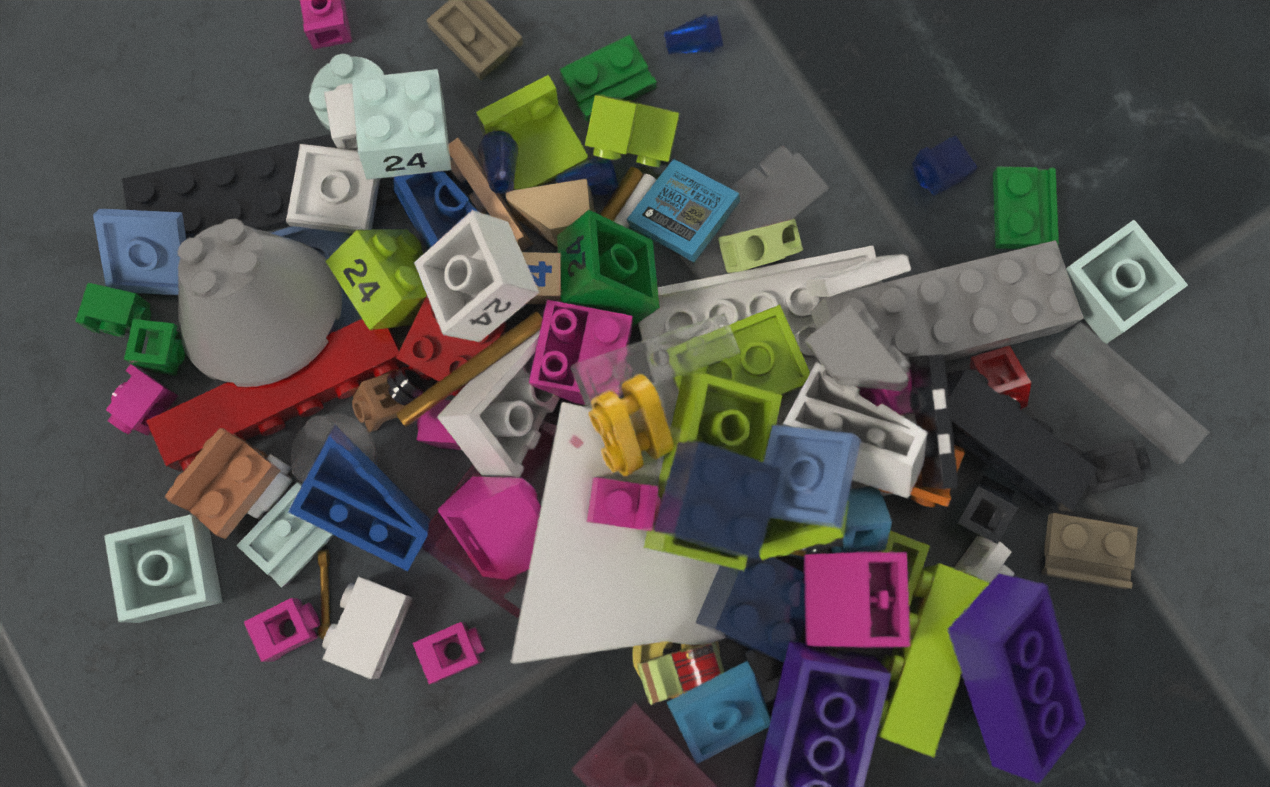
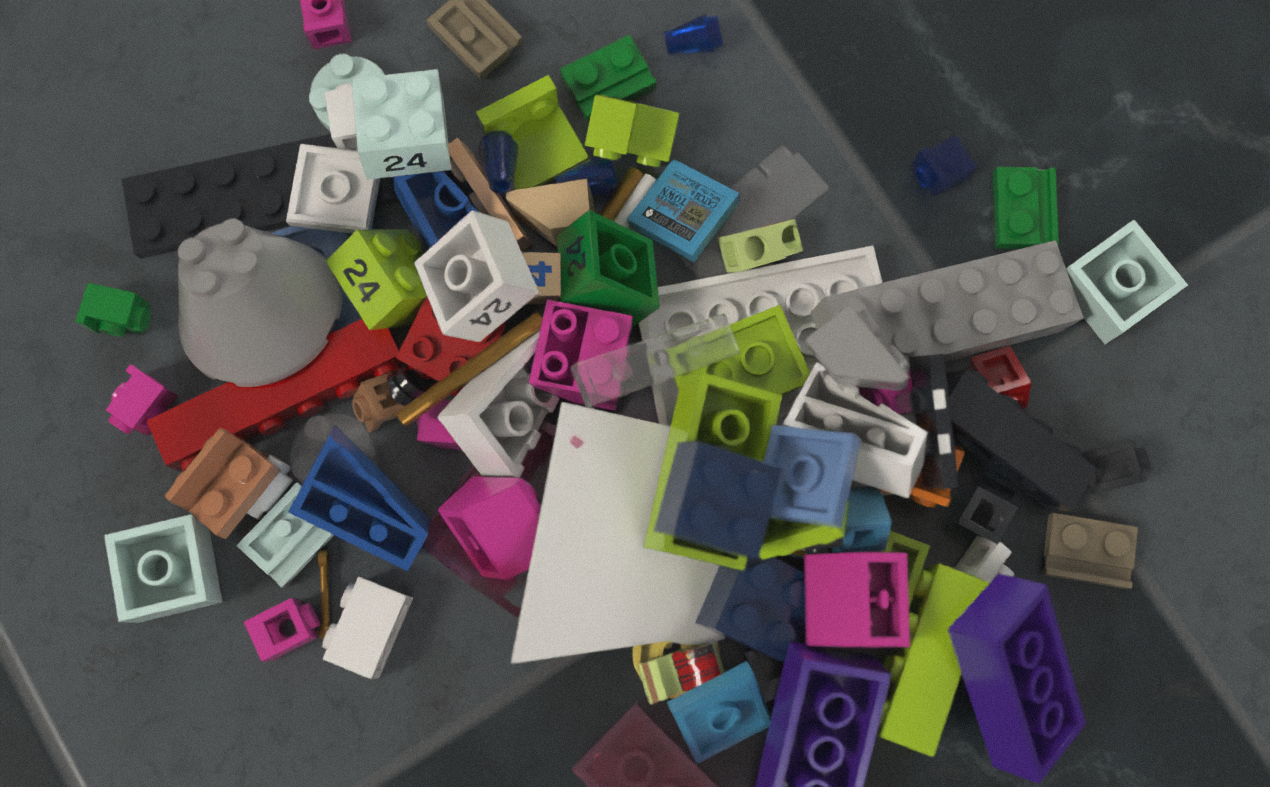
(140, 249): medium blue plate -> none
(163, 349): green brick -> none
(433, 651): dark pink brick -> none
(613, 423): yellow brick -> none
(623, 504): dark pink bracket -> none
(857, 275): white tile -> none
(1129, 393): clear tile -> none

